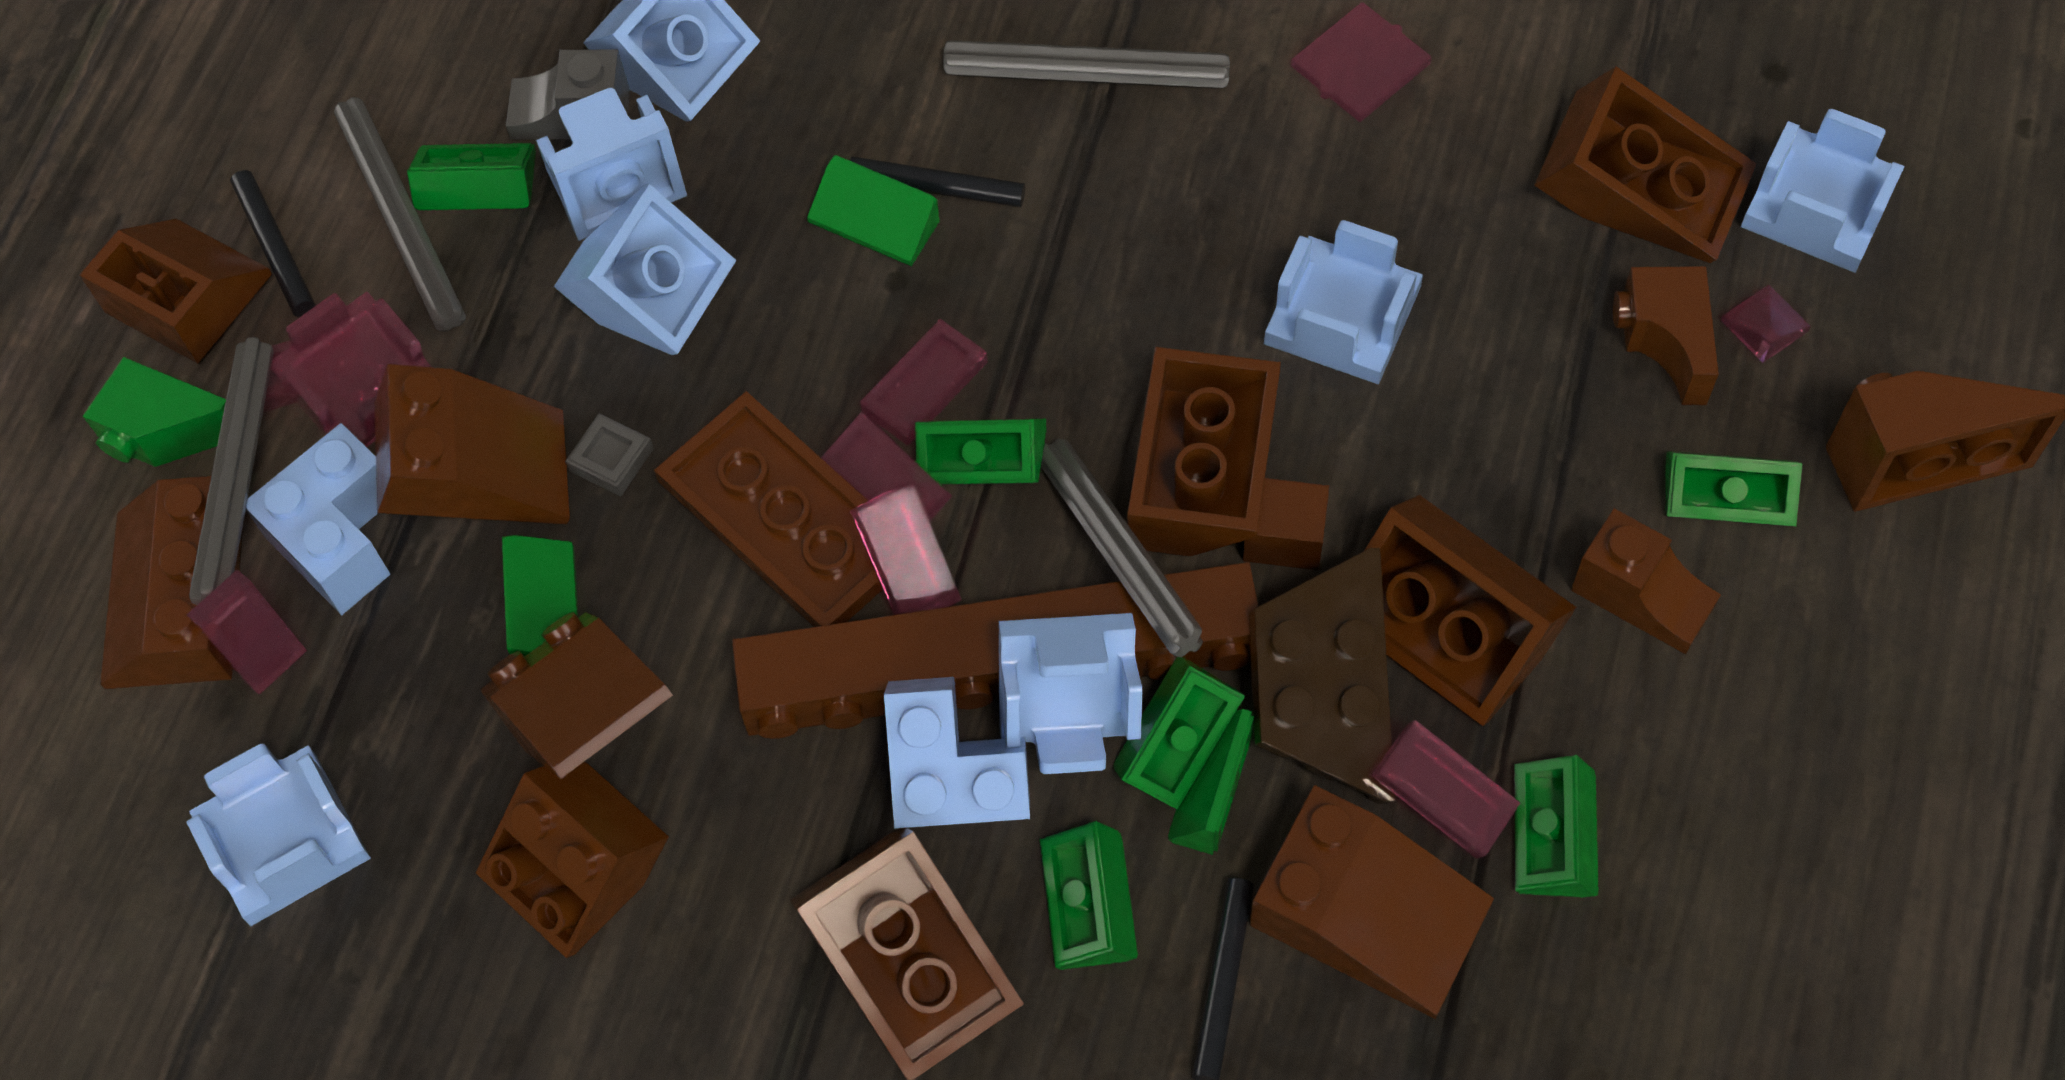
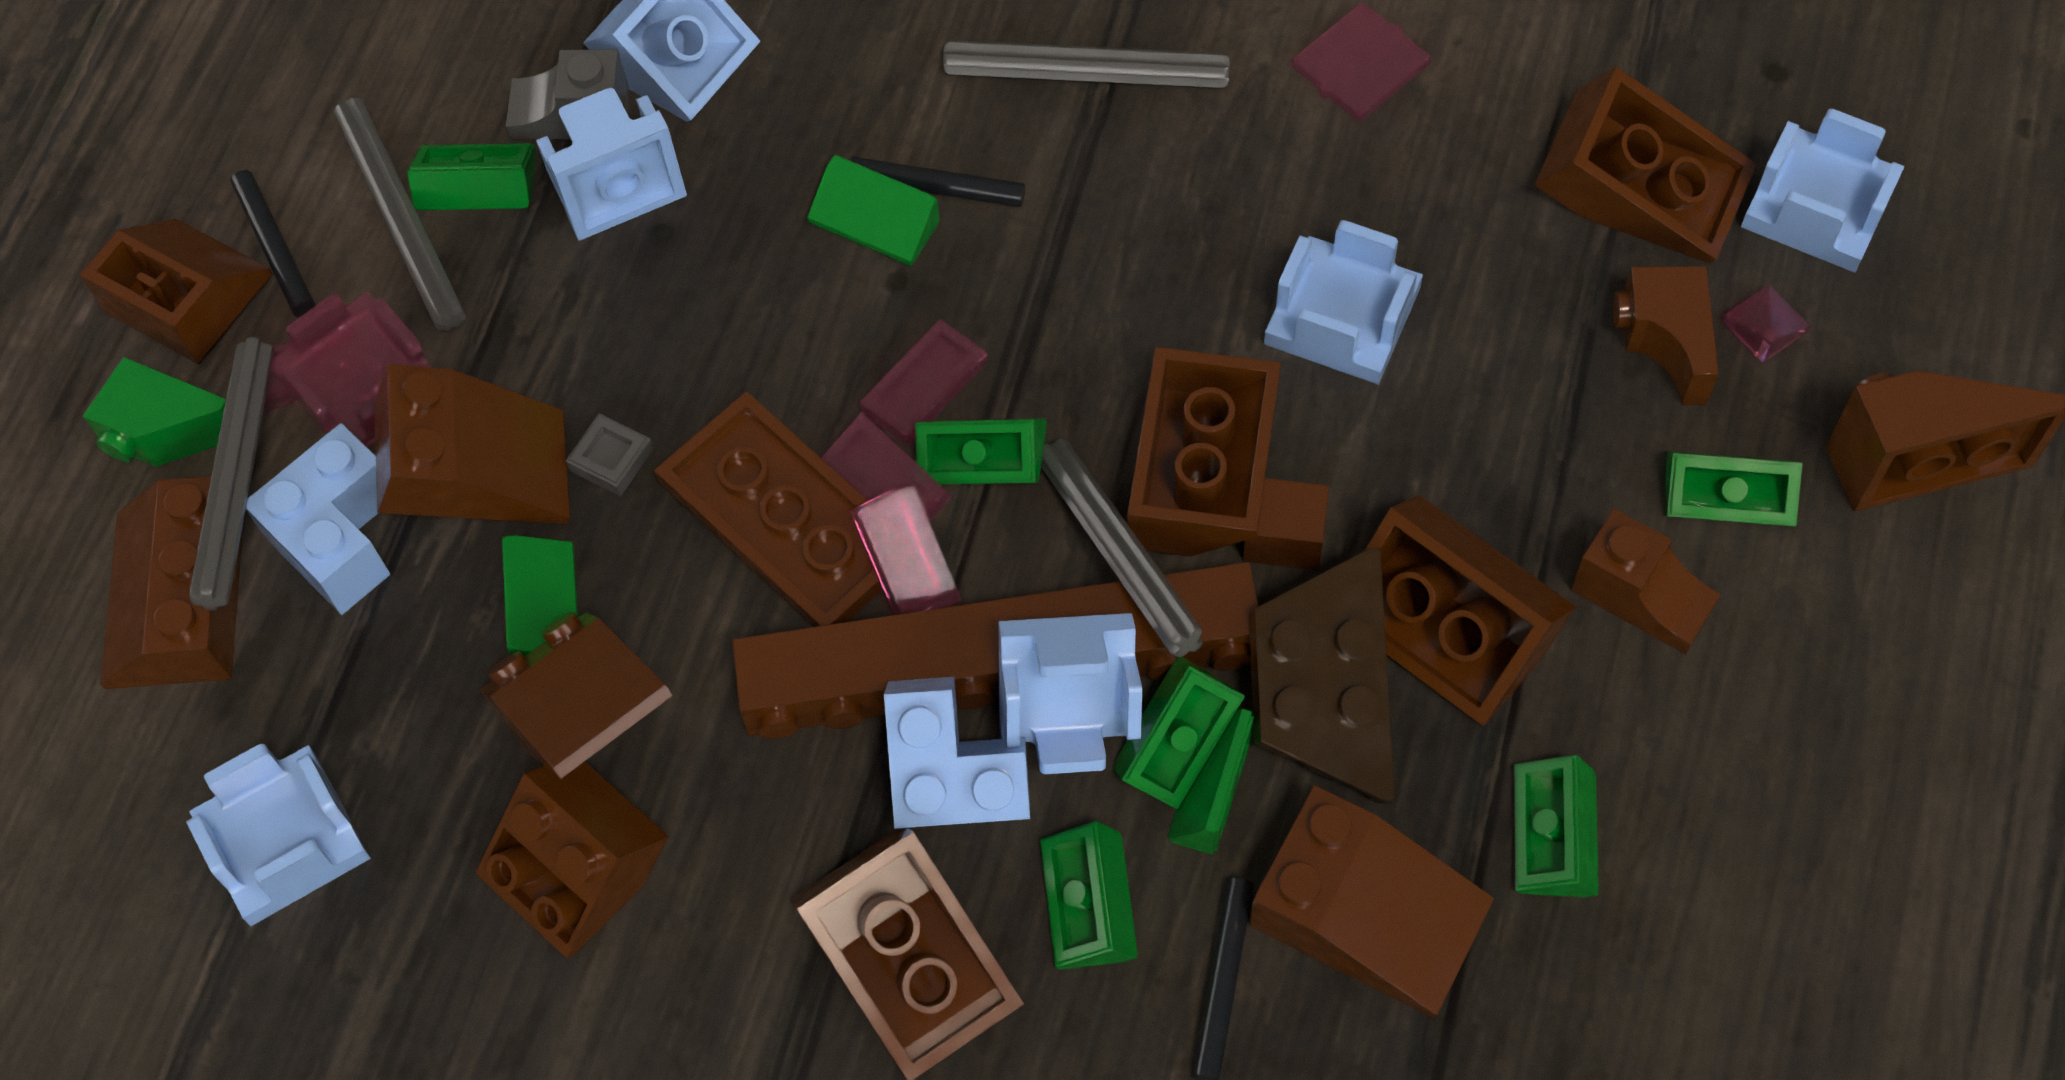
(247, 632): clear pink tile -> none
(646, 272): light blue slope -> none
(1446, 789): clear pink tile -> none

